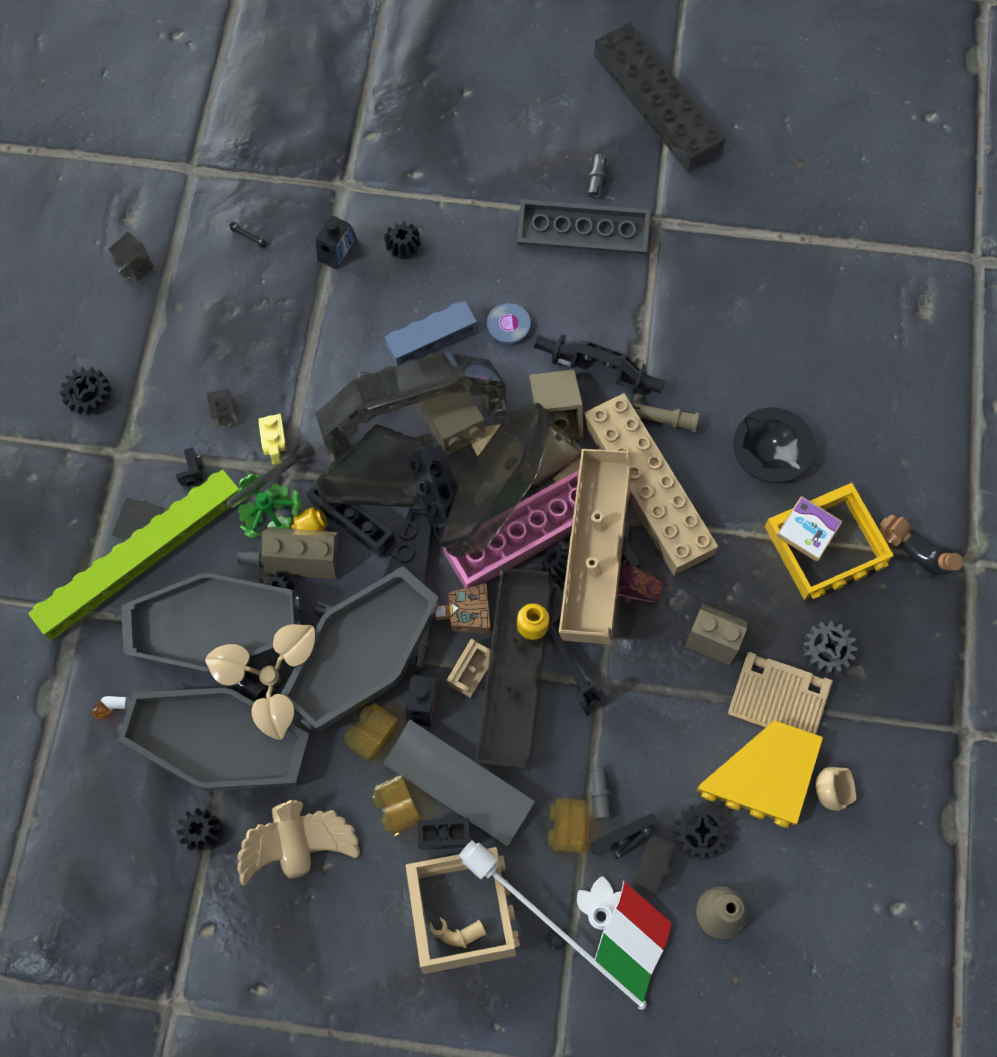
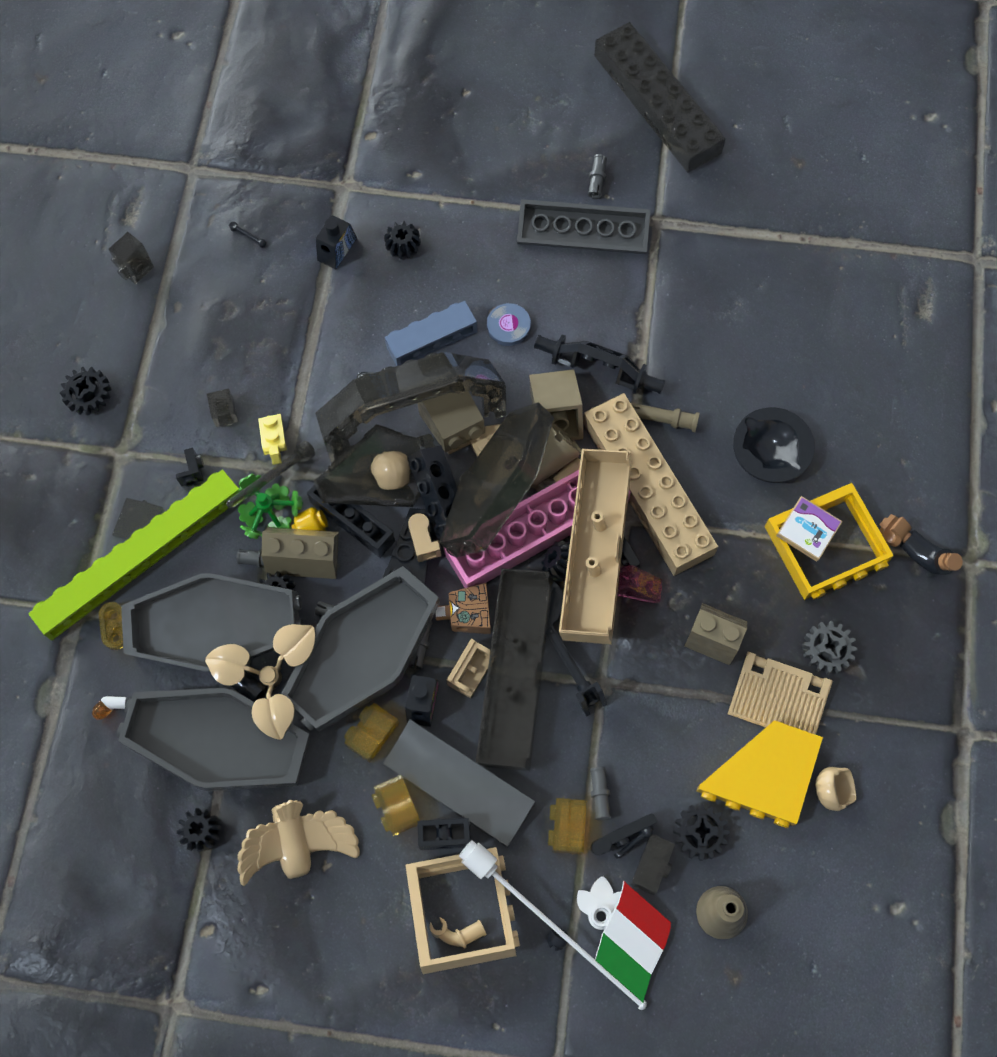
(111, 627): none -> clear yellow plate
(391, 470): none -> tan hair
(422, 543): none -> tan leg
(533, 621): yellow head -> none

